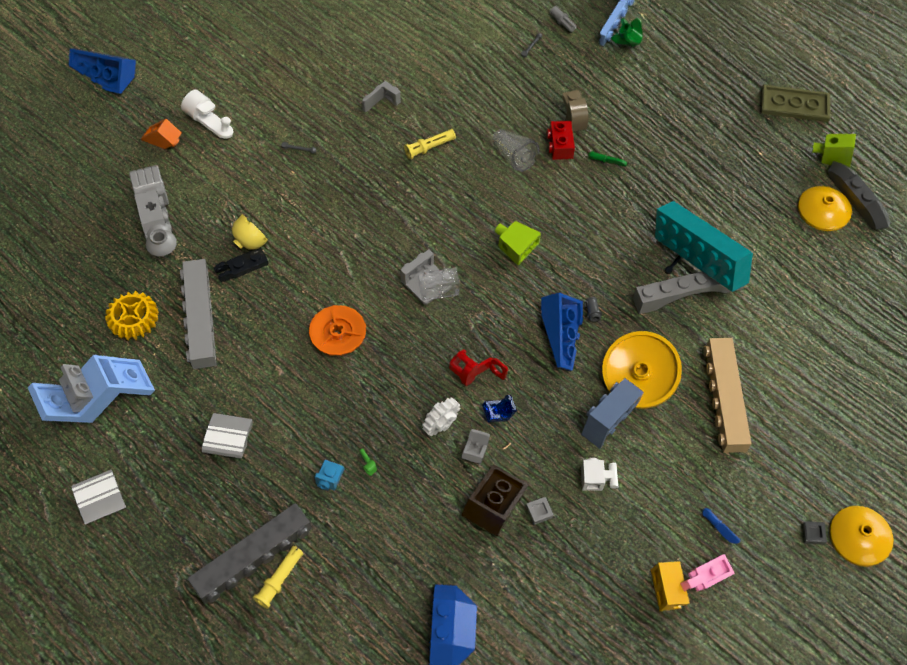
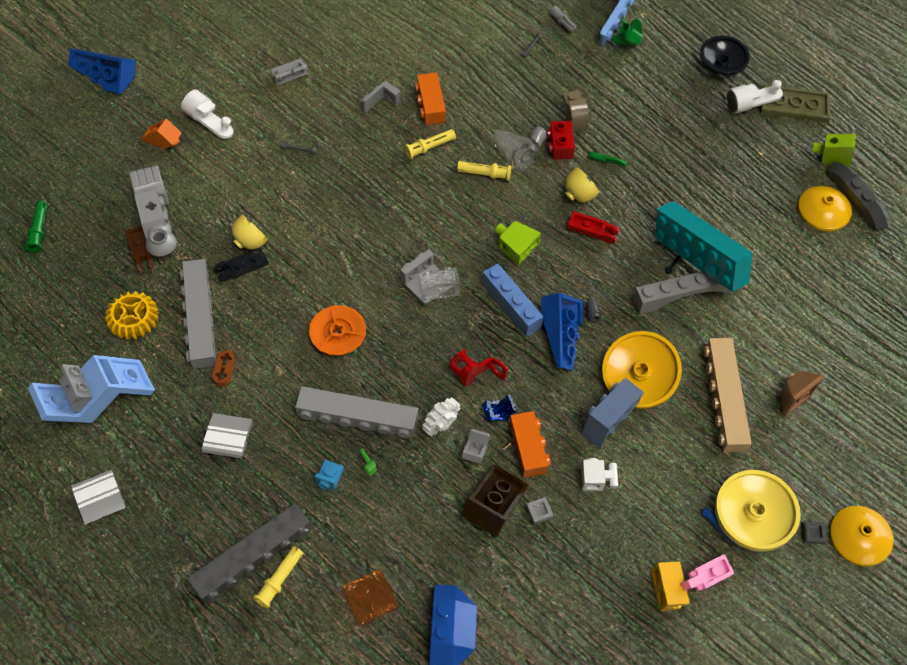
(36, 233): none -> green pin
(137, 243): none -> reddish brown hinge
(219, 368): none -> dark orange beam
(289, 71): none -> light grey hinge
(357, 412): none -> light grey brick
(370, 597): none -> clear orange tile
(430, 98): none -> orange brick
(493, 170): none -> light yellow pin
(512, 300): none -> medium blue brick
(529, 444): none -> orange brick
(539, 135): none -> light grey cone
(580, 187): none -> light yellow cylinder
(593, 227): none -> red hinge
(725, 55): none -> black dish
(748, 96): none -> white piece
(757, 510): none -> light yellow dish
(798, 389): none -> medium nougat slope

